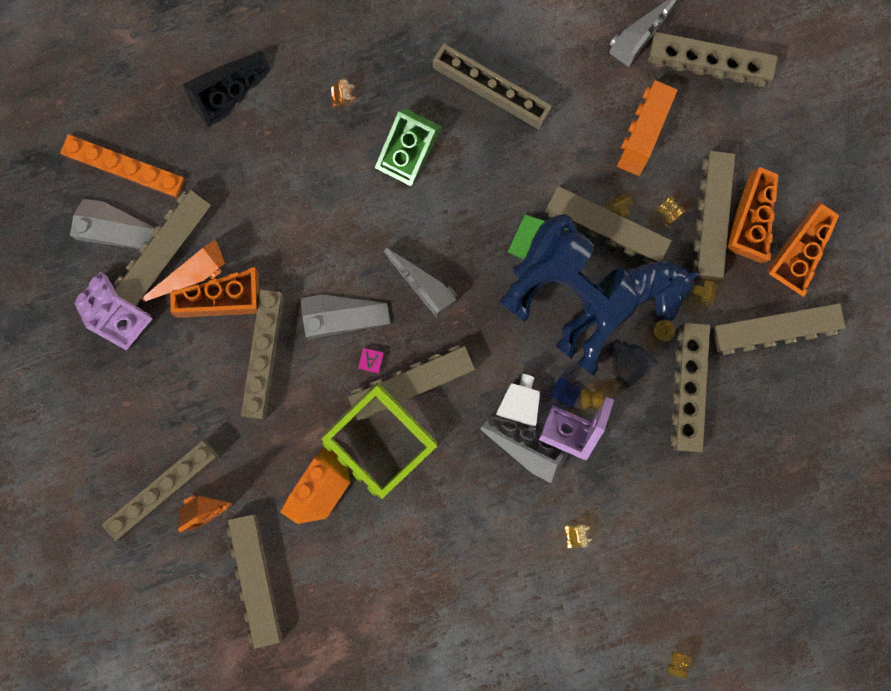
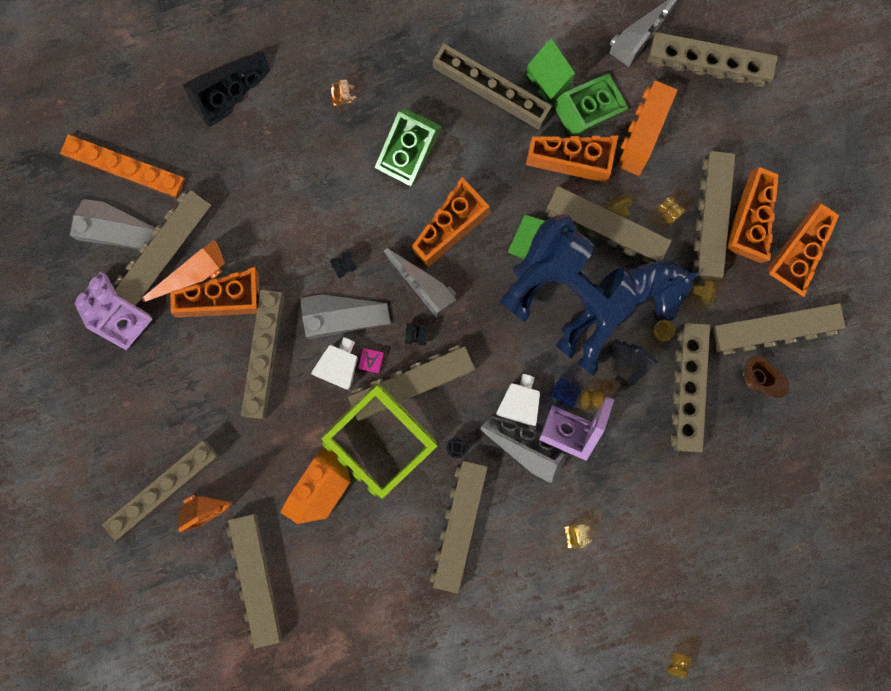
(337, 365): none -> white torso
(344, 264): none -> black wheel
(411, 334): none -> black wheel
(451, 223): none -> orange wedge
(456, 447): none -> black wheel
(459, 527): none -> dark tan brick
(550, 73): none -> bright green slope
(574, 156): none -> orange wedge
(589, 105): none -> bright green slope
(764, 377): none -> reddish brown piece

